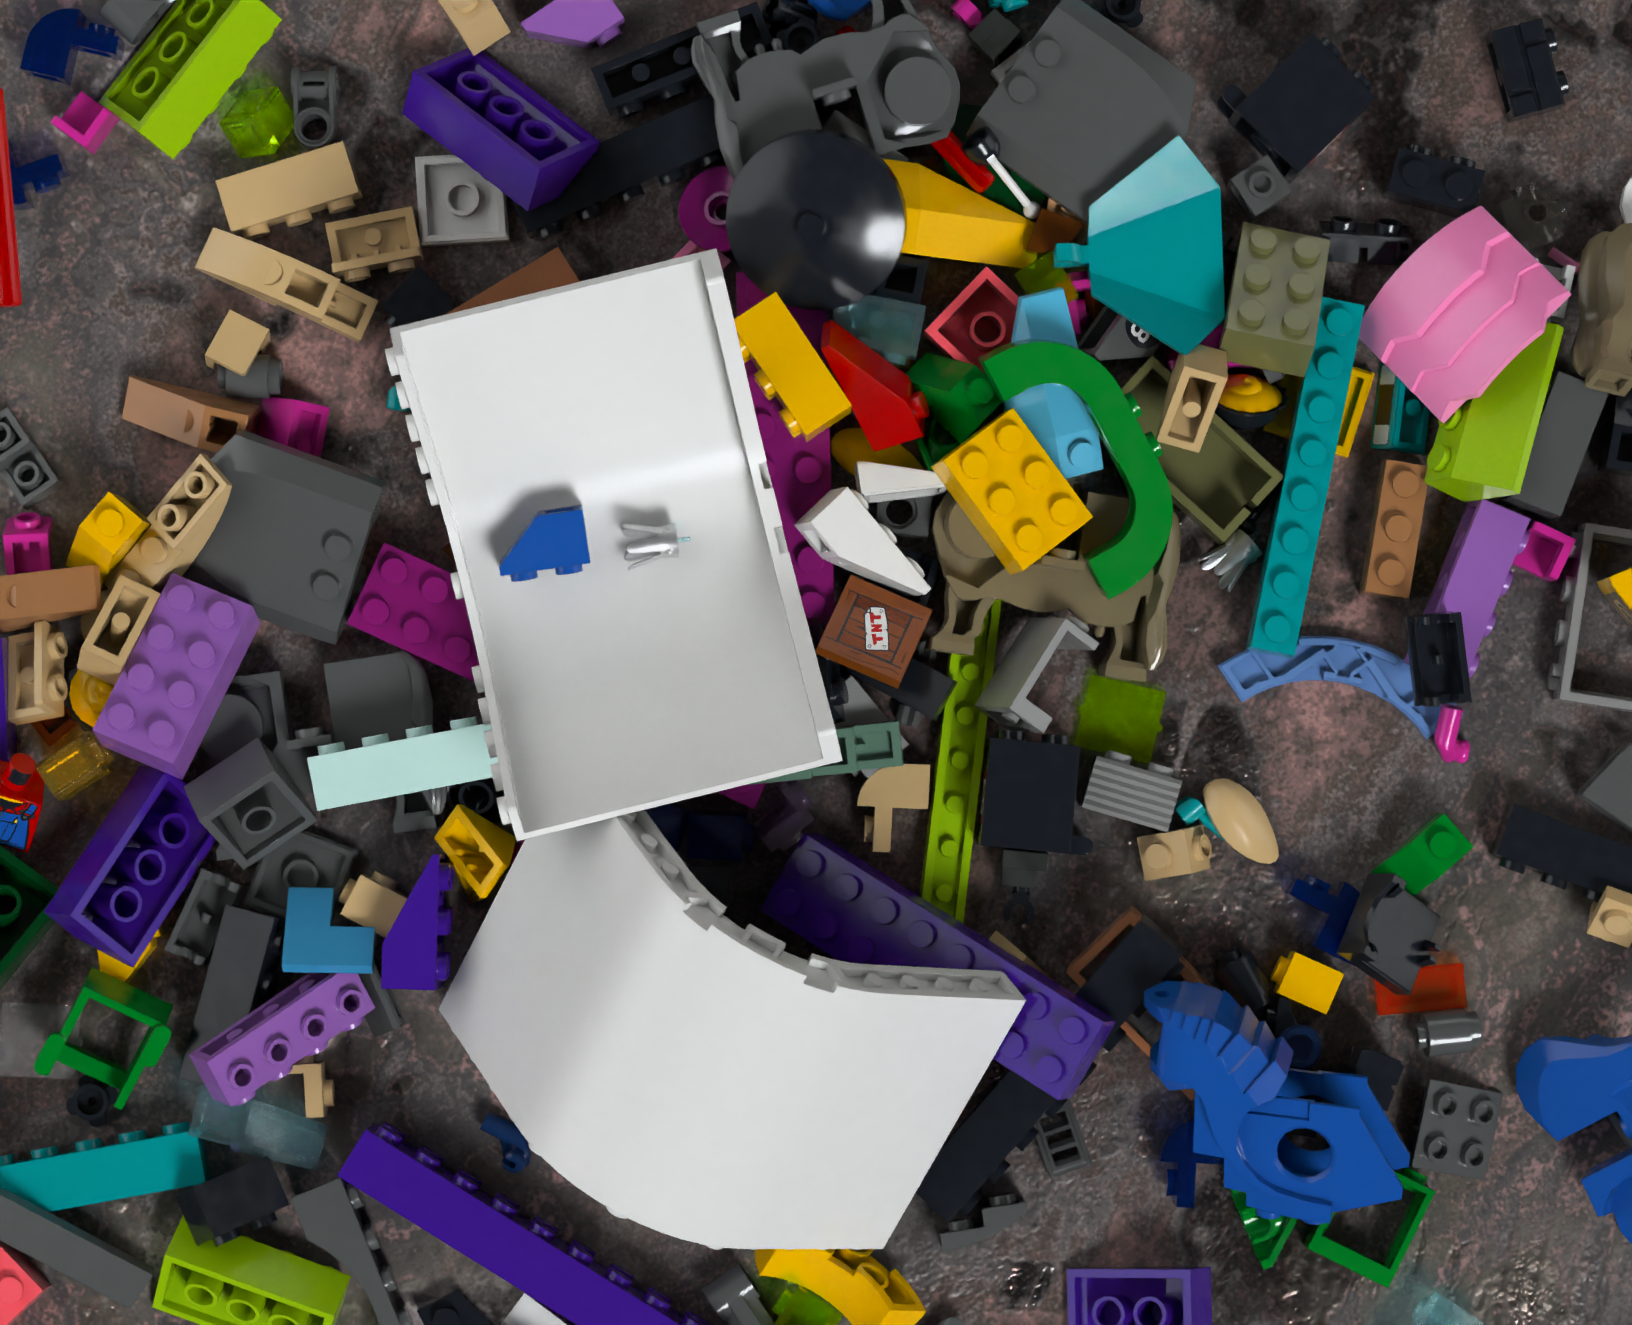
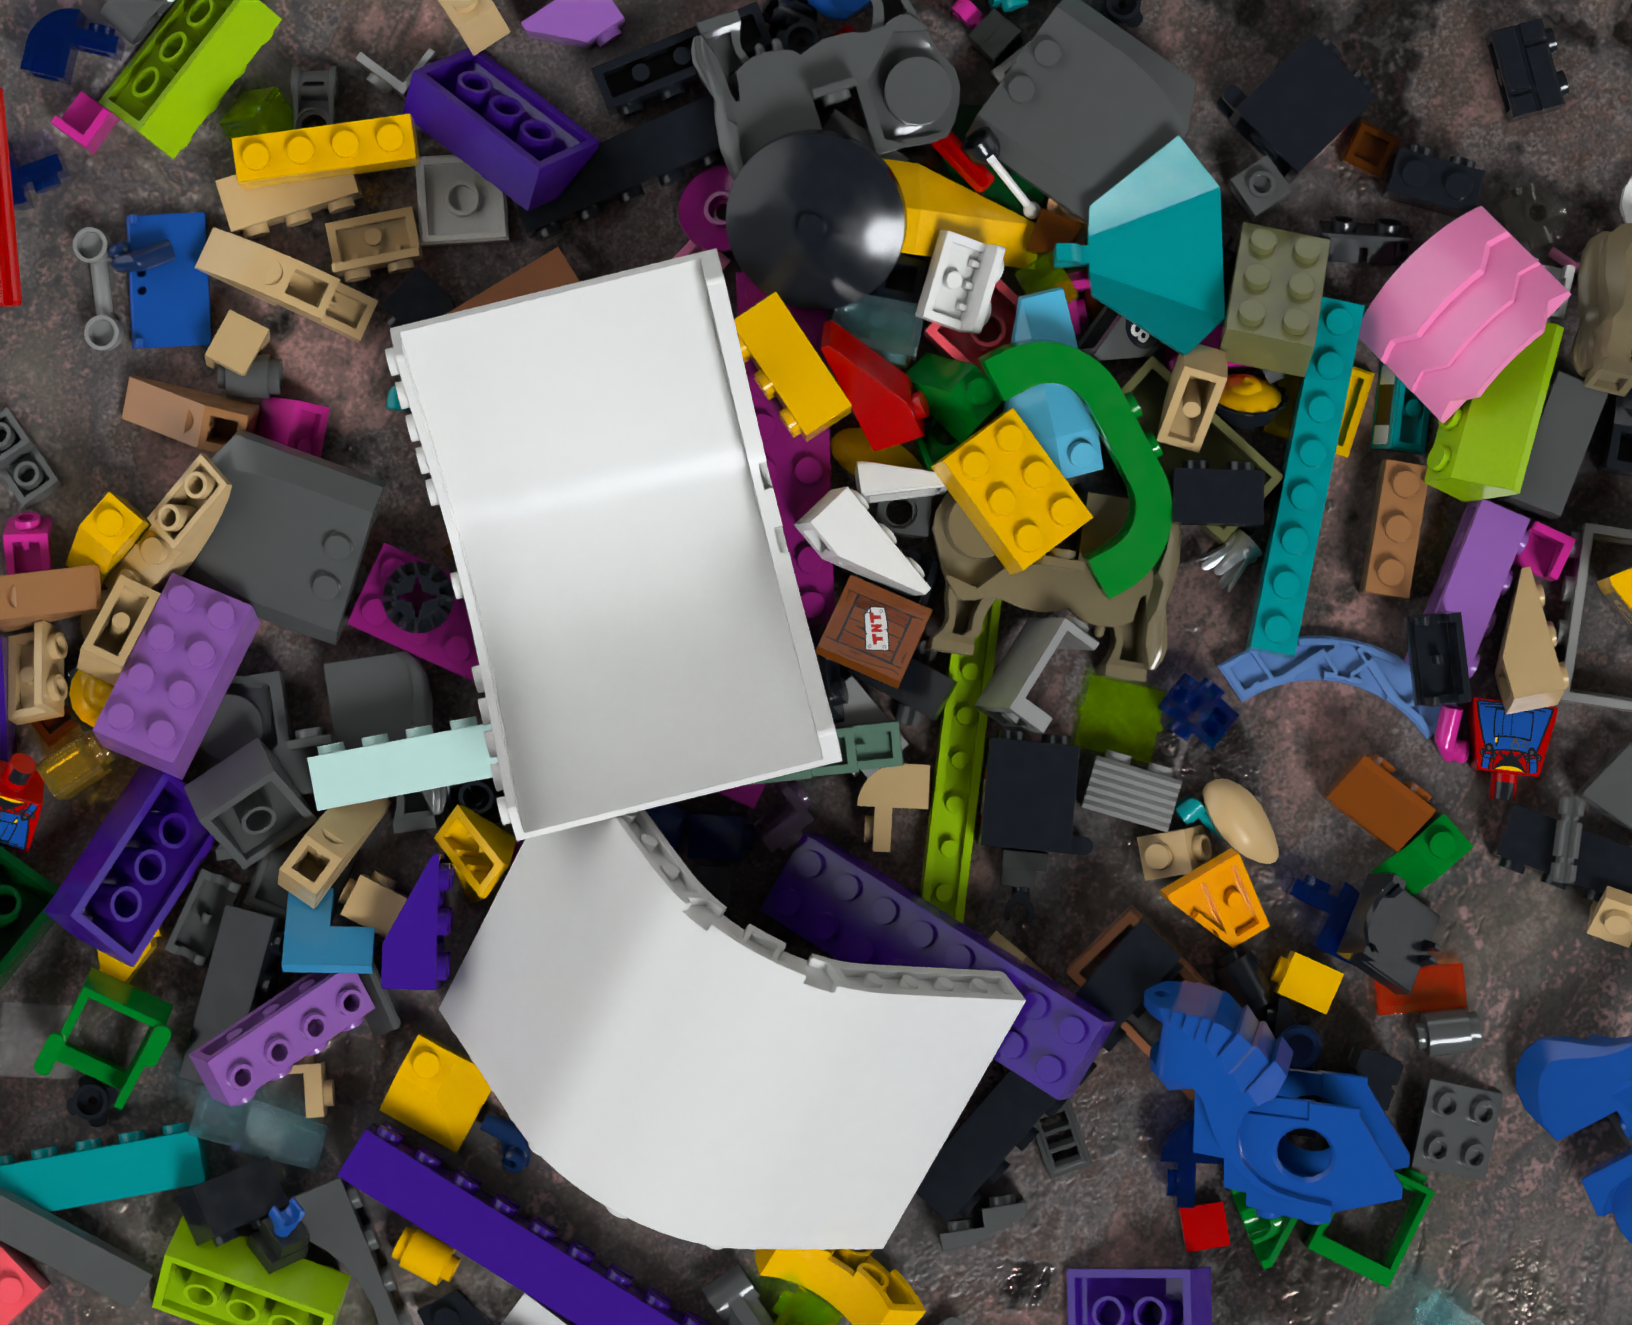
(103, 330): none -> light grey bar
(140, 260): none -> dark blue arm
(173, 296): none -> blue door
(280, 1238): none -> pearl dark grey piece
(326, 151): none -> yellow brick
(329, 849): none -> tan slope
(384, 80): none -> light grey bracket
(426, 1256): none -> yellow brick
(433, 612): none -> black gear
(437, 1092): none -> yellow slope
(549, 541): blue slope -> none
(660, 543): flat silver piece -> none
(960, 282): none -> white bracket
(1190, 705): none -> clear blue brick
(1204, 1226): none -> red tile
(1217, 495): none -> black brick
(1220, 899): none -> light orange wing
(1370, 150): none -> reddish brown tile
(1379, 801): none -> dark orange slope
(1507, 743): none -> torso
(1527, 661): none -> tan slope
(1567, 839): none -> dark grey axle

